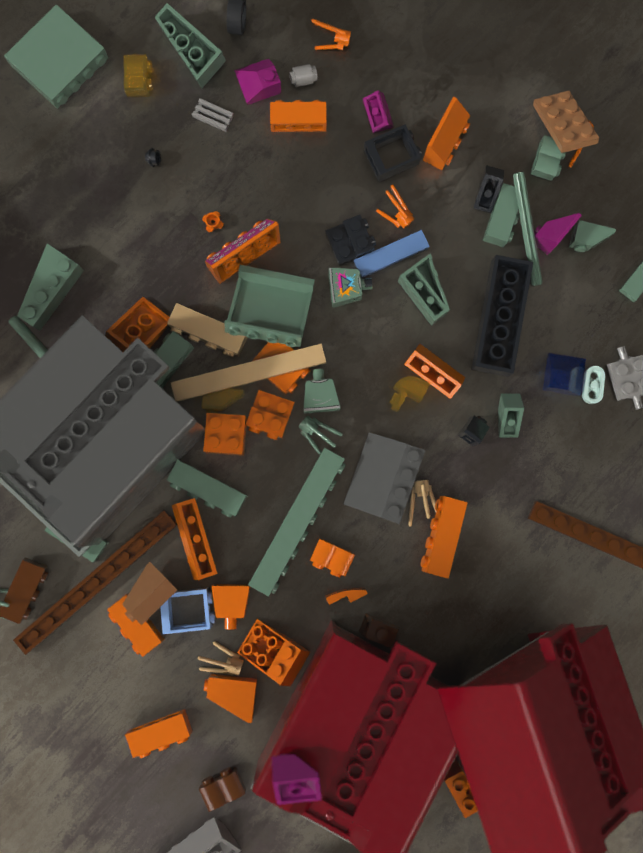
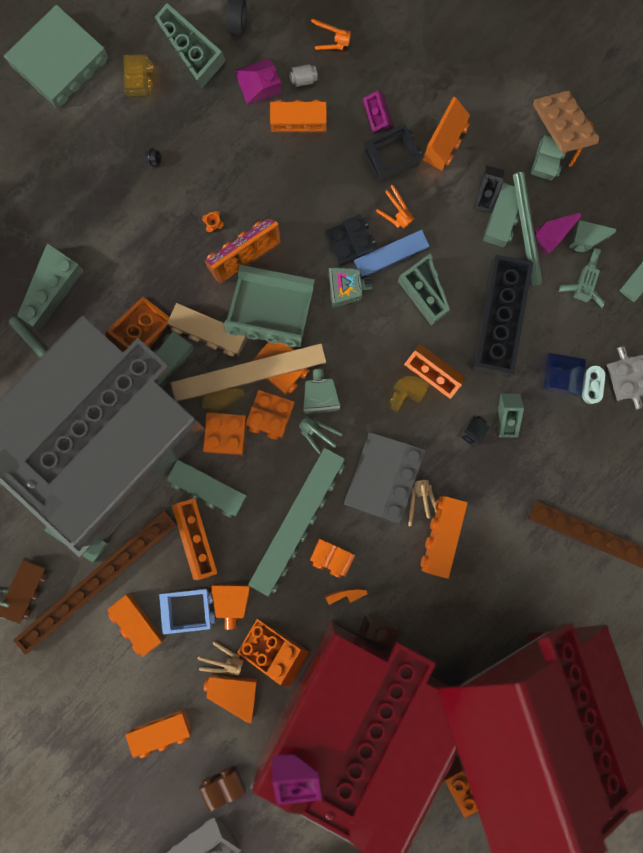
(147, 594): medium nougat slope -> none
(226, 113): light grey tile -> none
(585, 288): none -> sand green piece

